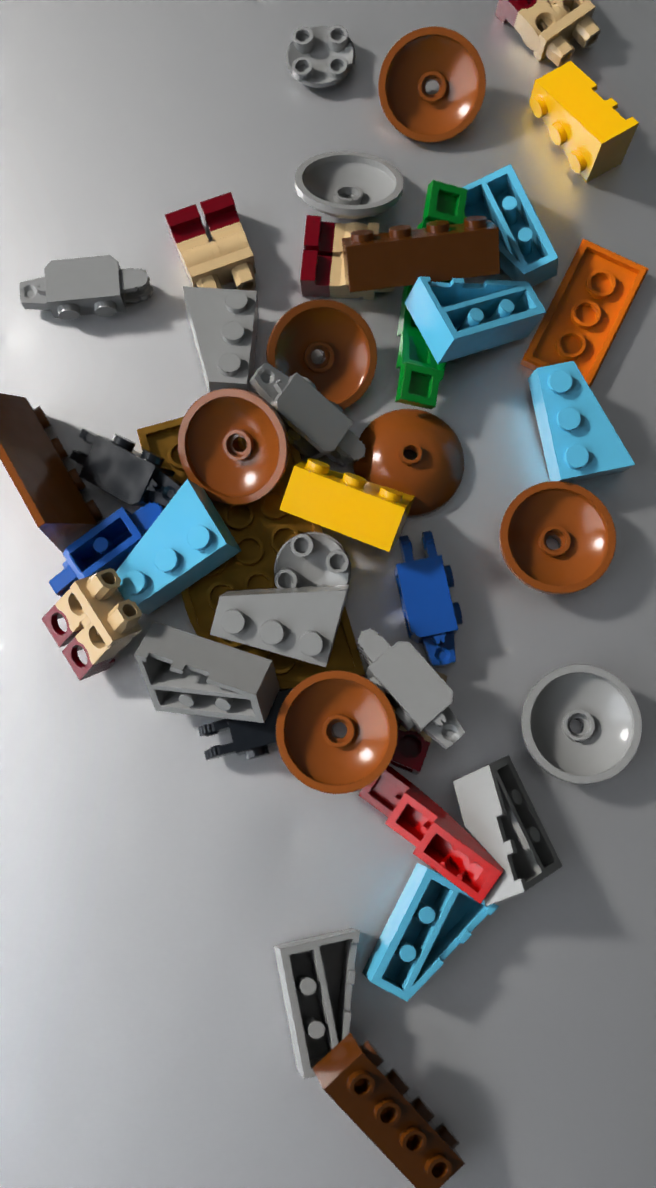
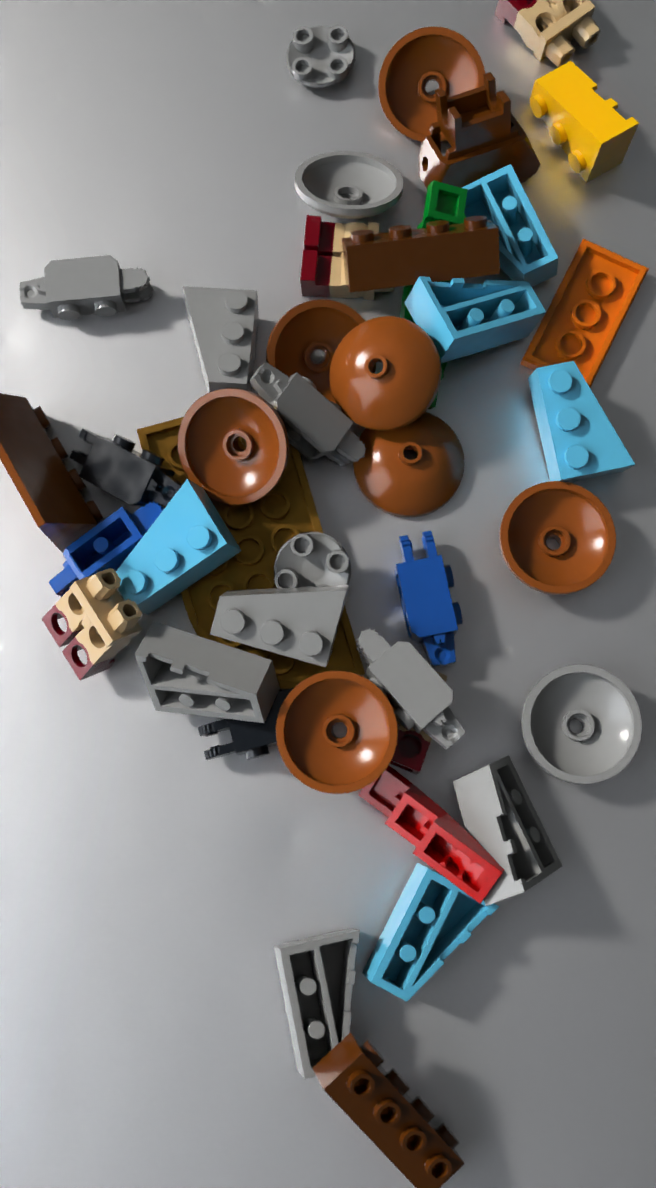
(225, 257): tan hips -> none
(346, 504): yellow wedge -> none
(403, 386): none -> dark orange dish
(481, 138): none -> reddish brown piece

